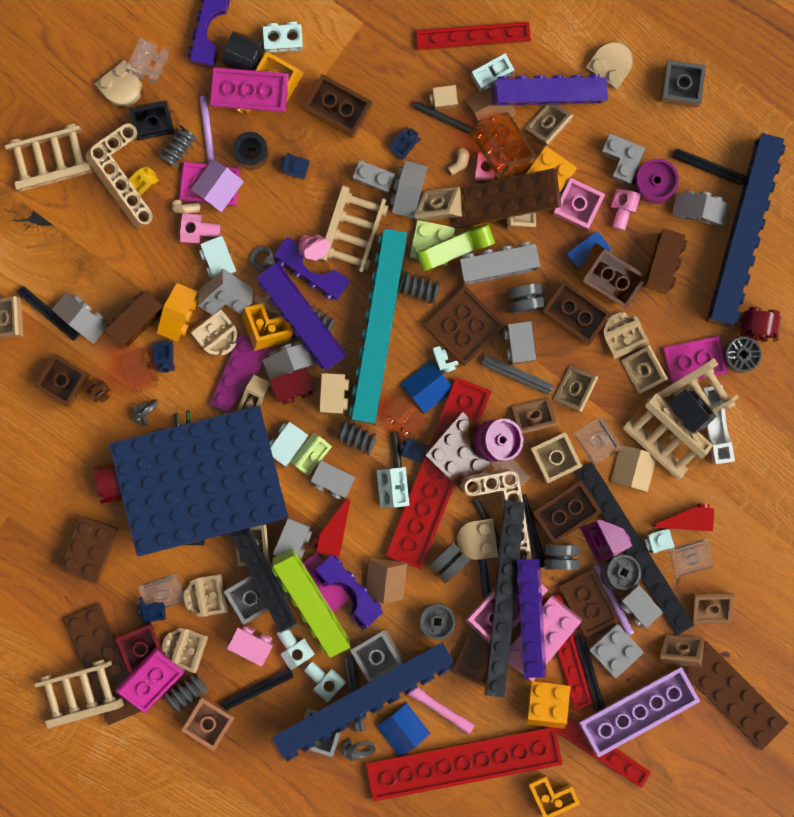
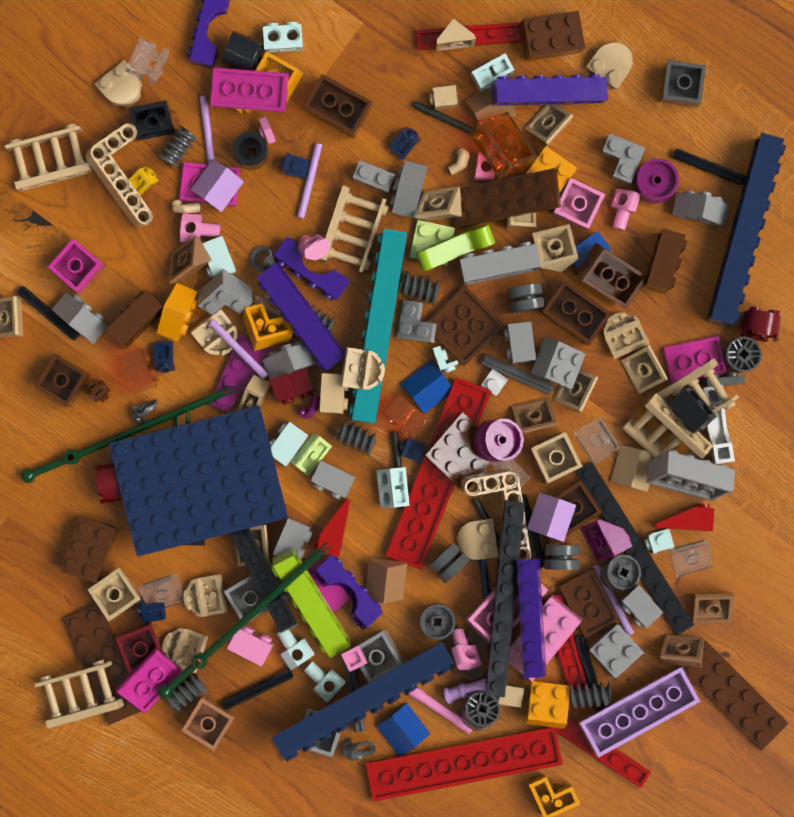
(29, 475): none -> dark green bar
(76, 266): none -> dark pink brick
(114, 594): none -> tan slope
(165, 691): none -> dark green bar
(188, 260): none -> medium nougat slope
(238, 349): none -> lavender bar
(265, 130): none -> bright pink plate
(306, 413): none -> magenta arm
(309, 180): none -> lavender bar
(354, 658): none -> bright pink plate
(361, 369): none -> tan slope
(410, 325): none -> light grey plate
(455, 37): none -> tan slope
(463, 690): none -> lavender pin
(465, 655): none -> bright pink piece
(480, 720): none -> dark grey wheel
(494, 382): none -> white plate
(513, 696): none -> tan brick
(551, 517): none -> lavender slope
(552, 35): none -> reddish brown brick
(556, 248): none -> tan slope
(558, 363): none -> light grey brick
(591, 695): none -> dark grey piece
(690, 475): none -> light grey brick
(731, 379): none -> dark grey plate

